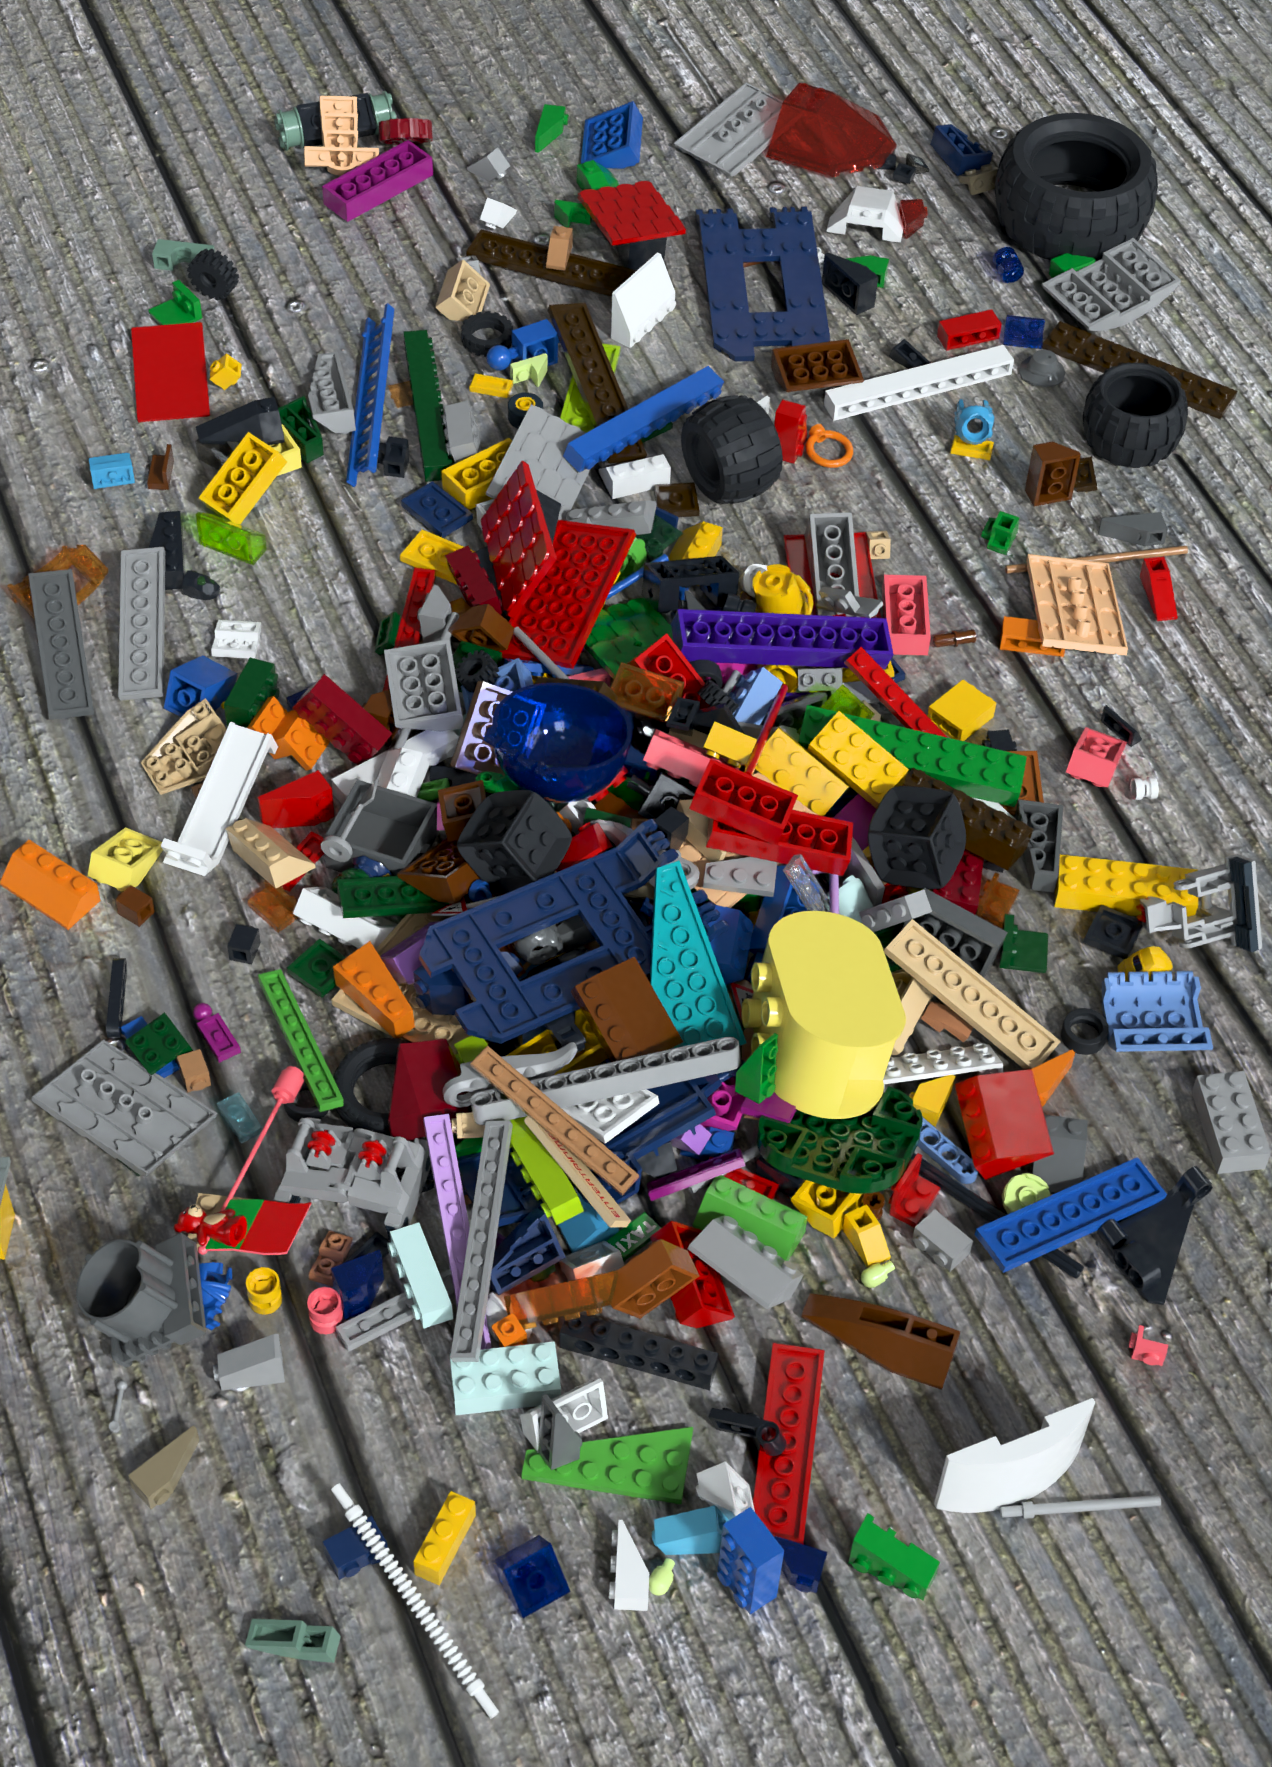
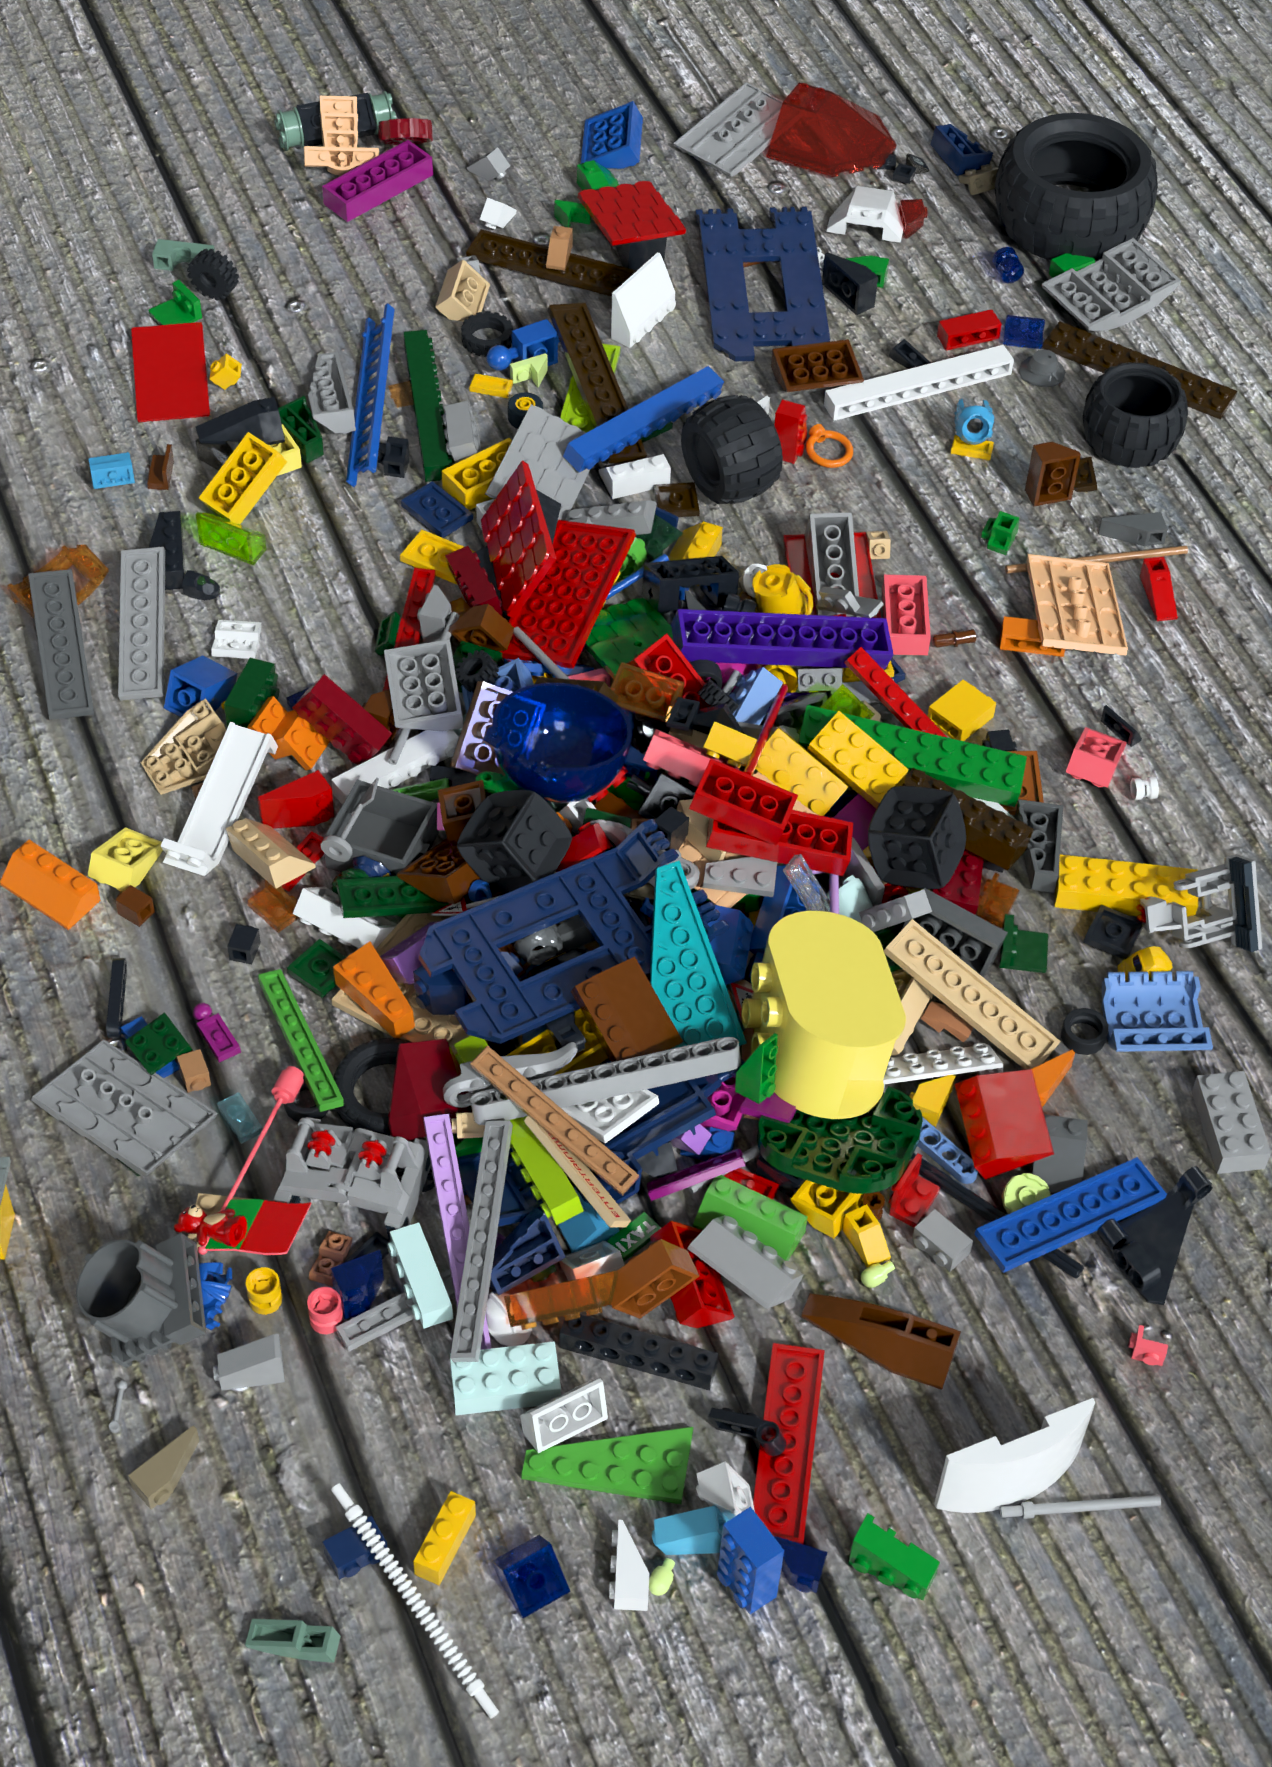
(403, 771): white slope -> none
(510, 1332): orange bracket -> none
(550, 125): green slope -> none
(556, 1438): dark grey slope -> none

